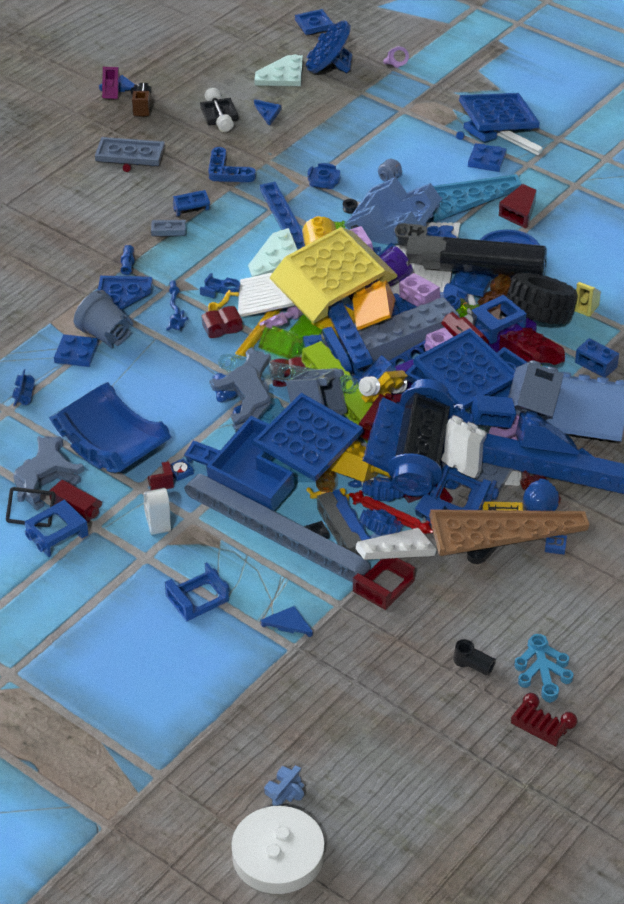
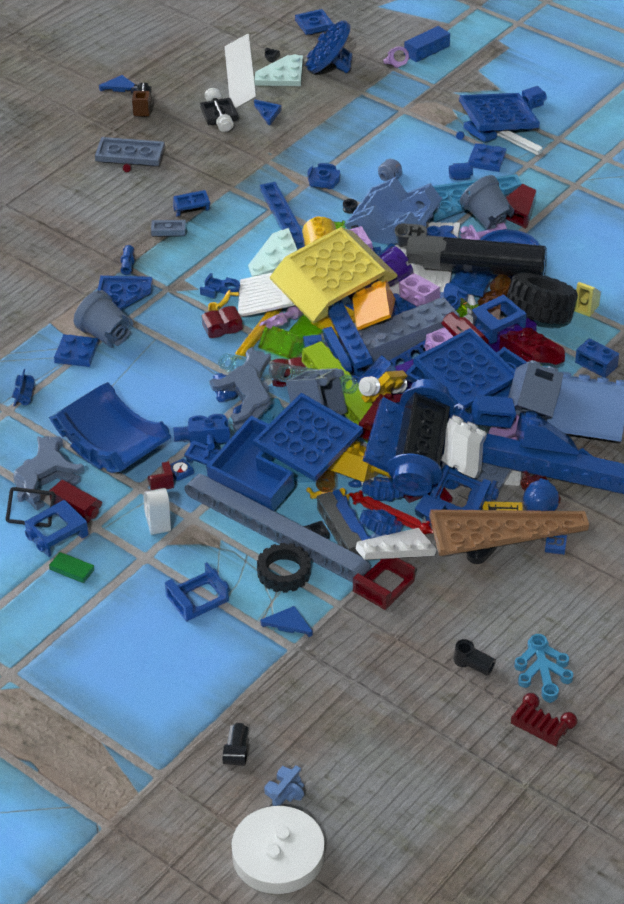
(71, 567): none -> green tile
(110, 82): magenta slope -> none
(176, 320): blue piece -> none
(204, 430): none -> blue piece
(236, 748): none -> black piece
(240, 71): none -> white sticker
(241, 174): blue beam -> none
(271, 54): none -> black tile
(283, 552): none -> black tyre
(427, 43): none -> blue brick
(460, 171): none -> blue brick
(472, 234): none -> lavender bar
(487, 202): none -> sand blue piece
(534, 97): none -> blue brick

